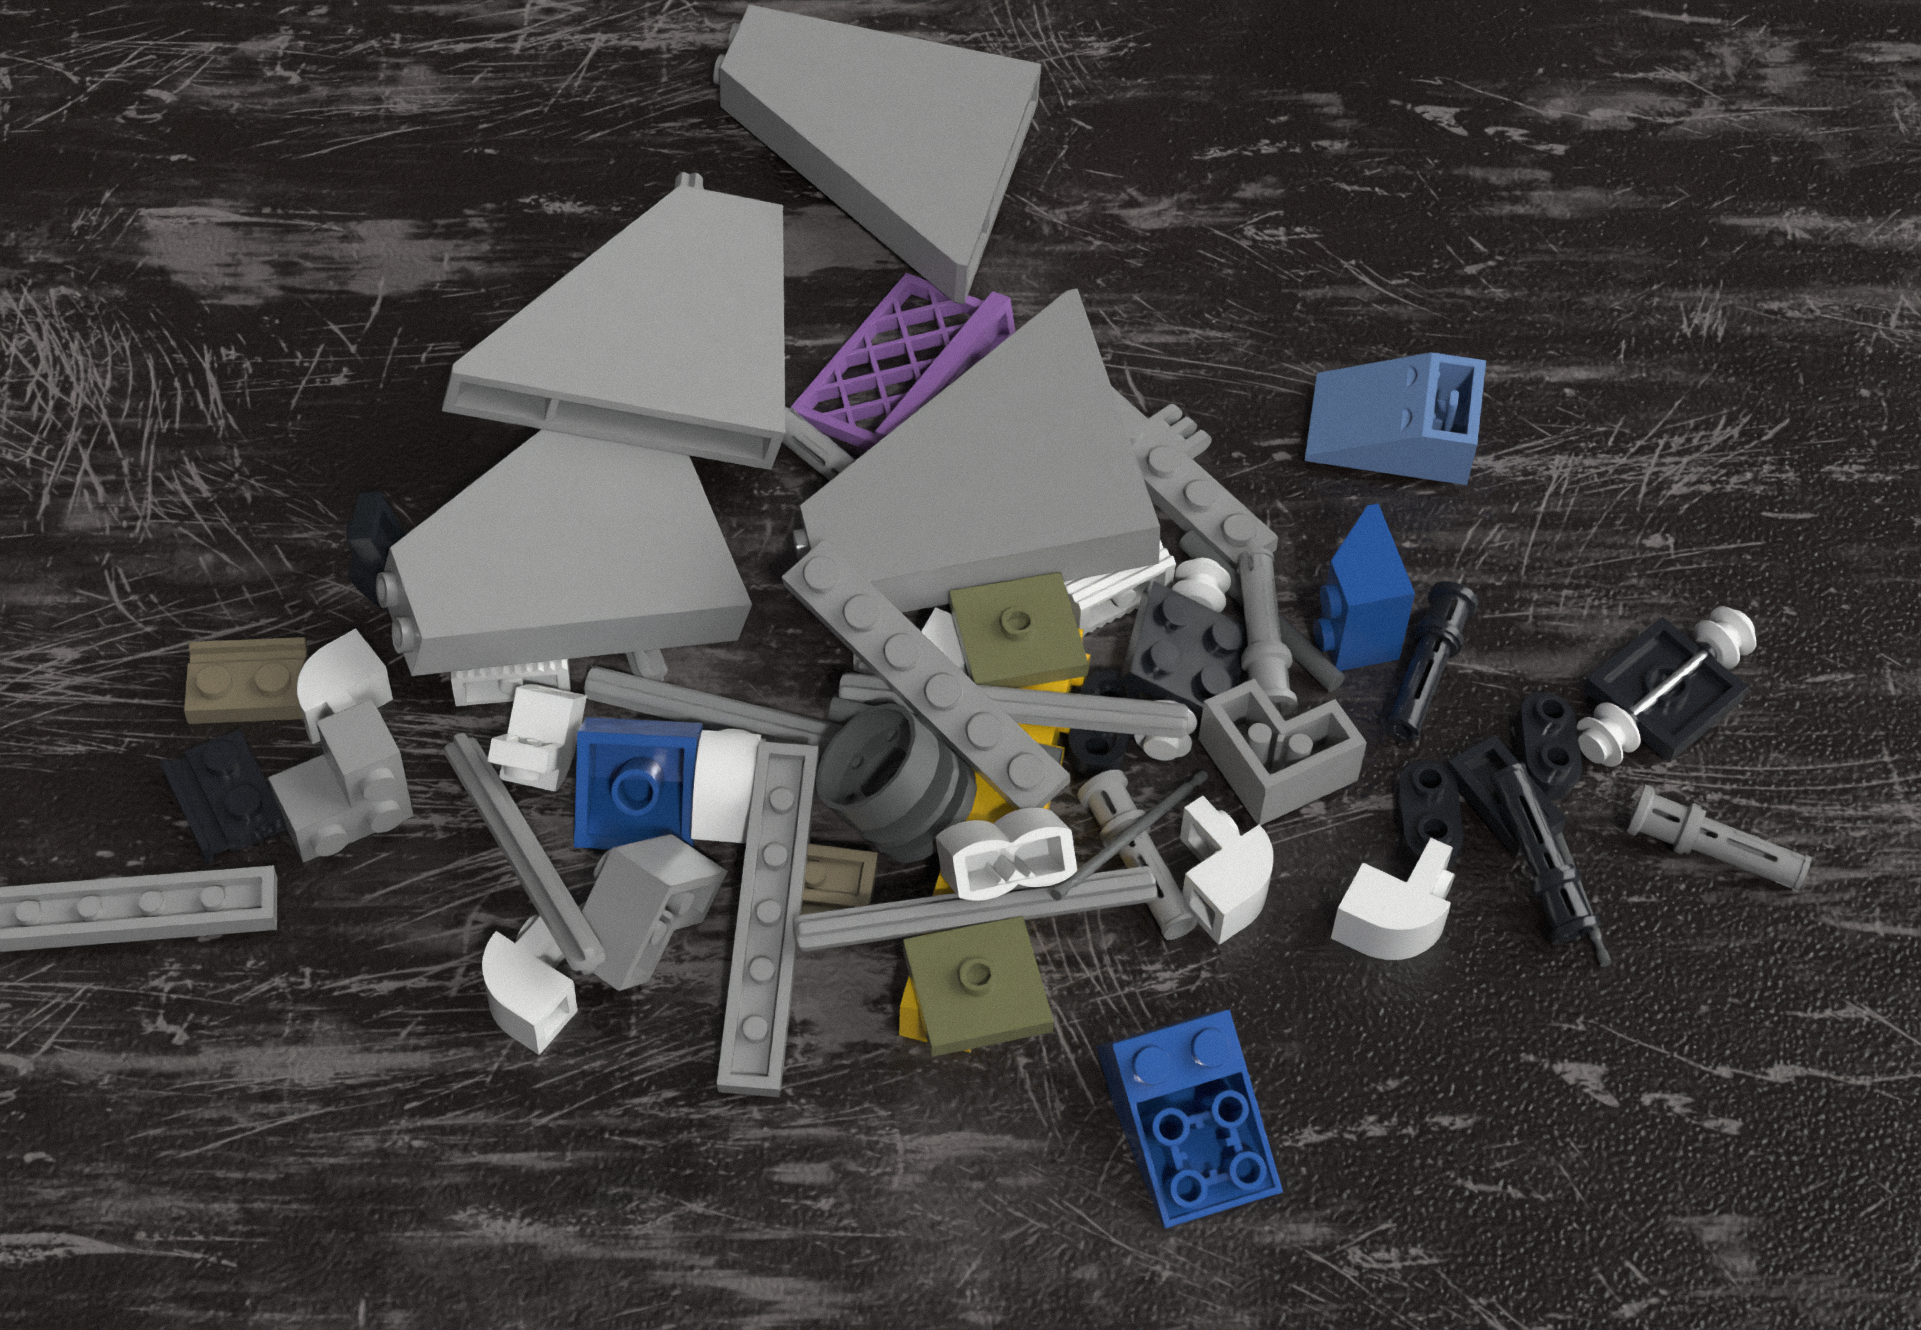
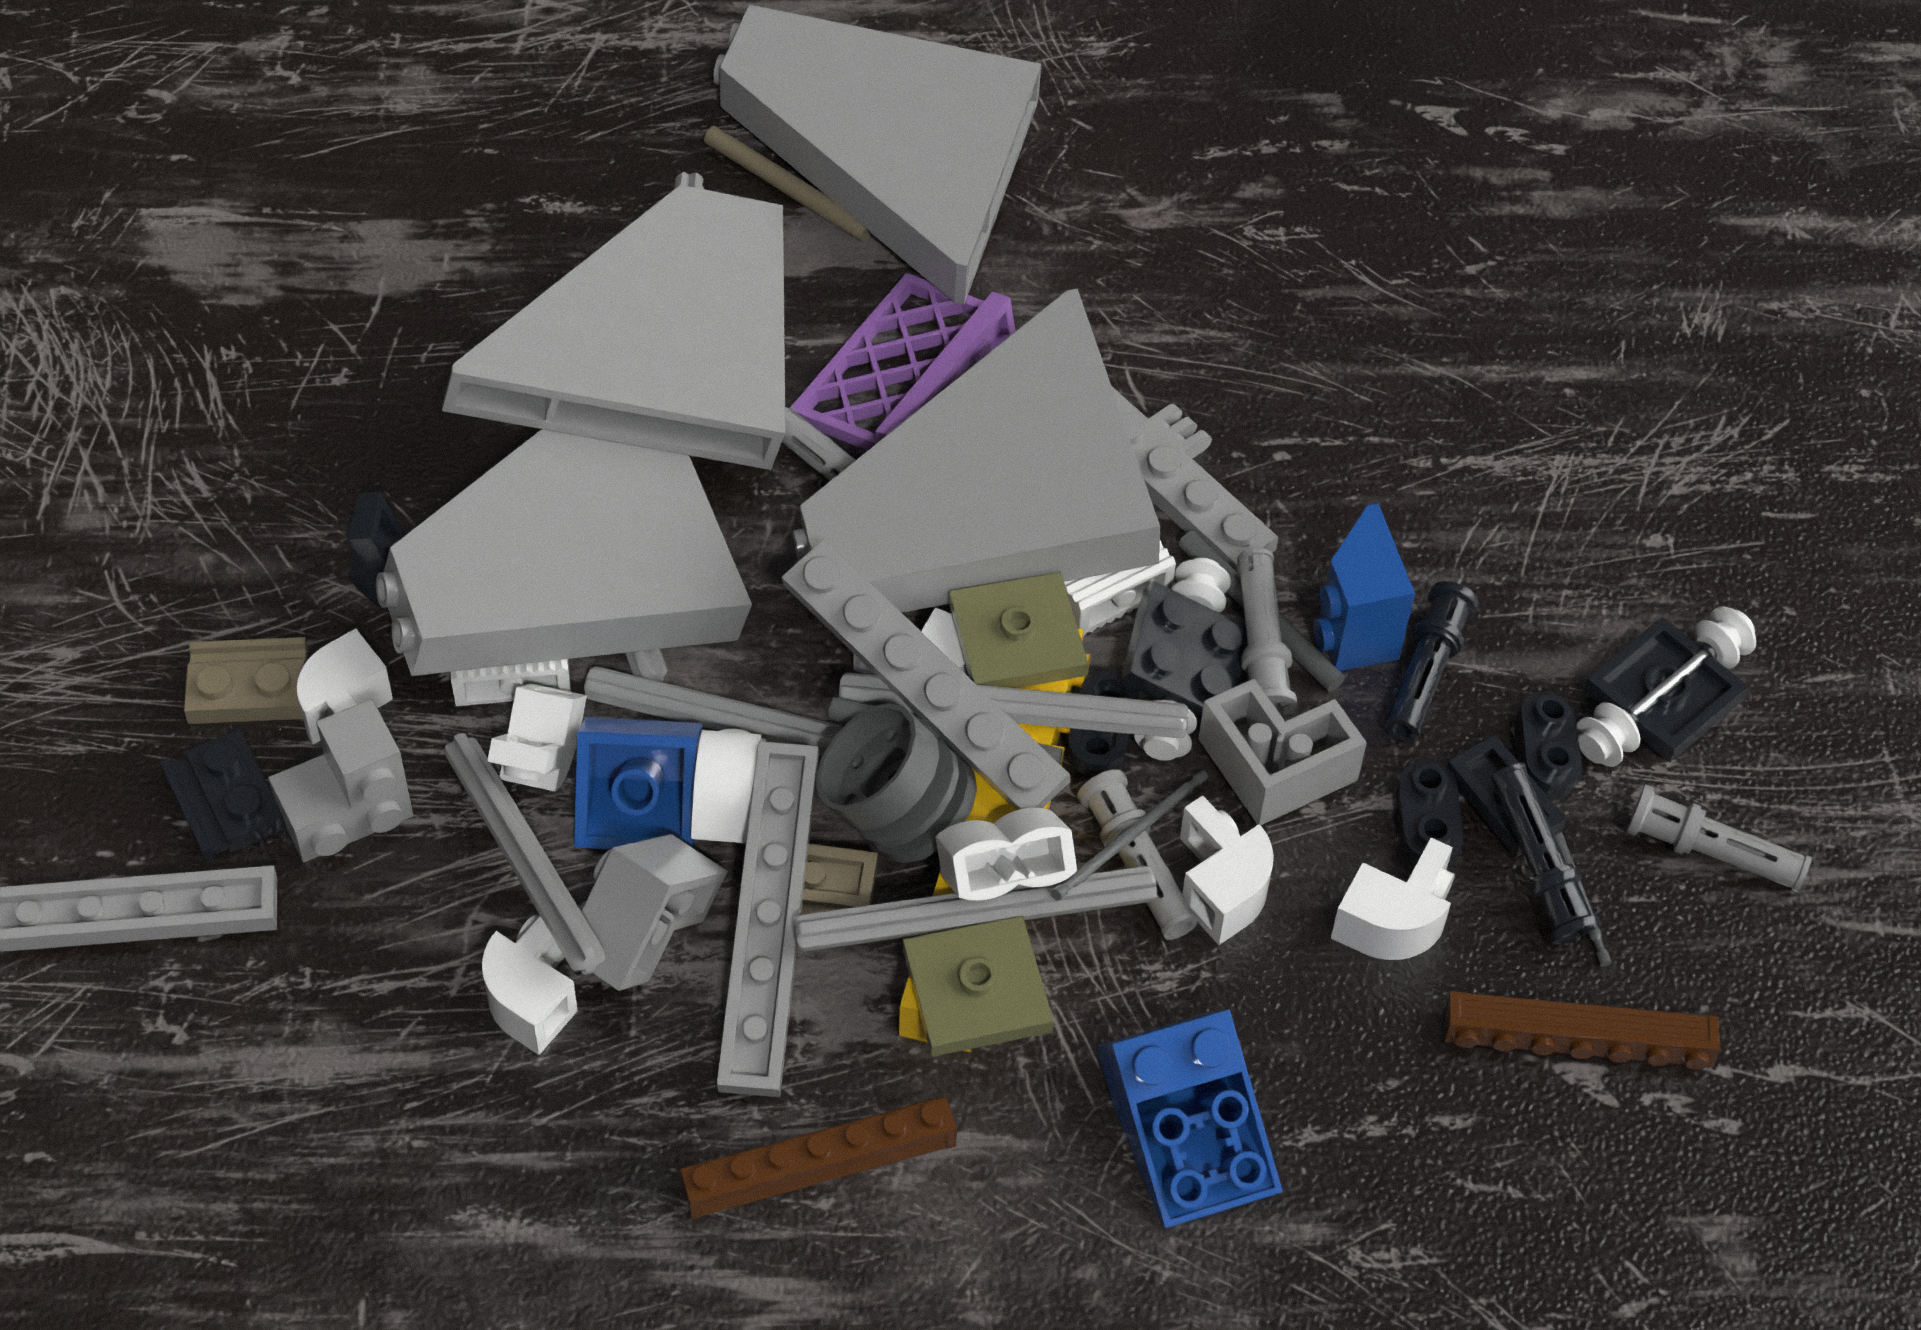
(784, 181): none -> dark tan bar
(818, 1157): none -> reddish brown piece
(1400, 417): medium blue slope -> none
(1582, 1030): none -> reddish brown piece

